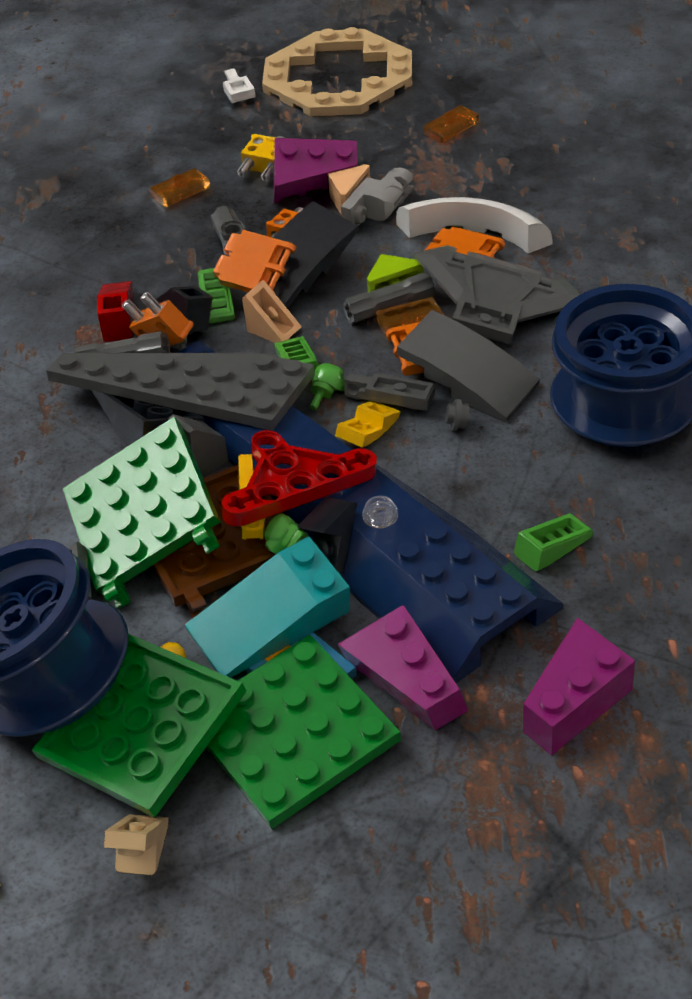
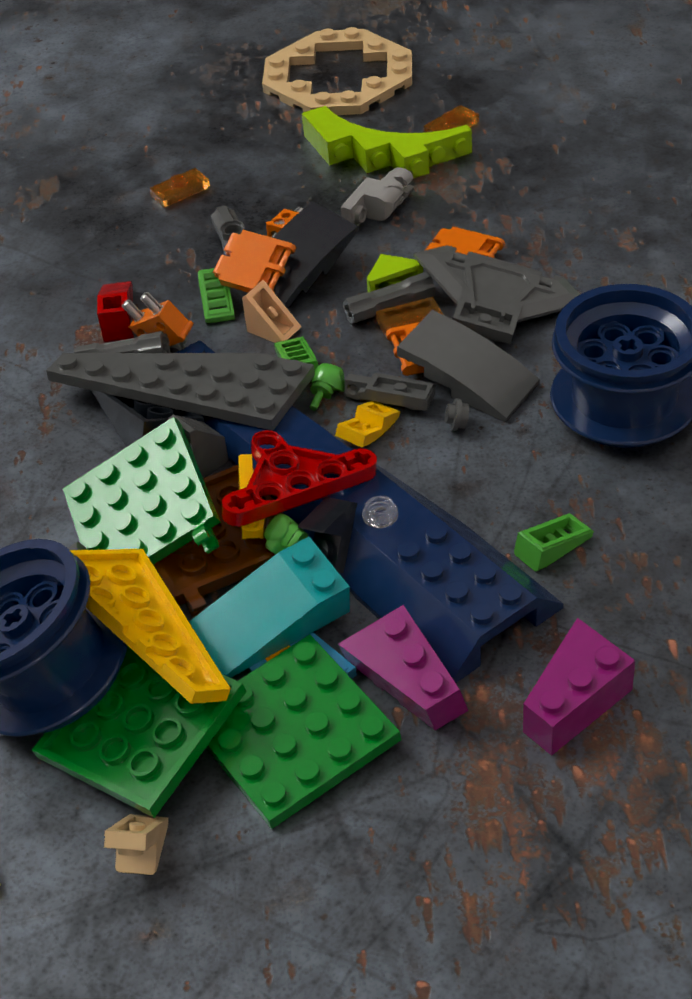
(146, 617): none -> yellow wing
(192, 303): black slope -> none
(237, 88): white plate -> none
(258, 156): yellow piece -> none
(305, 164): magenta wedge -> none
(345, 182): light nougat slope -> none
(376, 149): none -> lime arch
(475, 216): white brick -> none

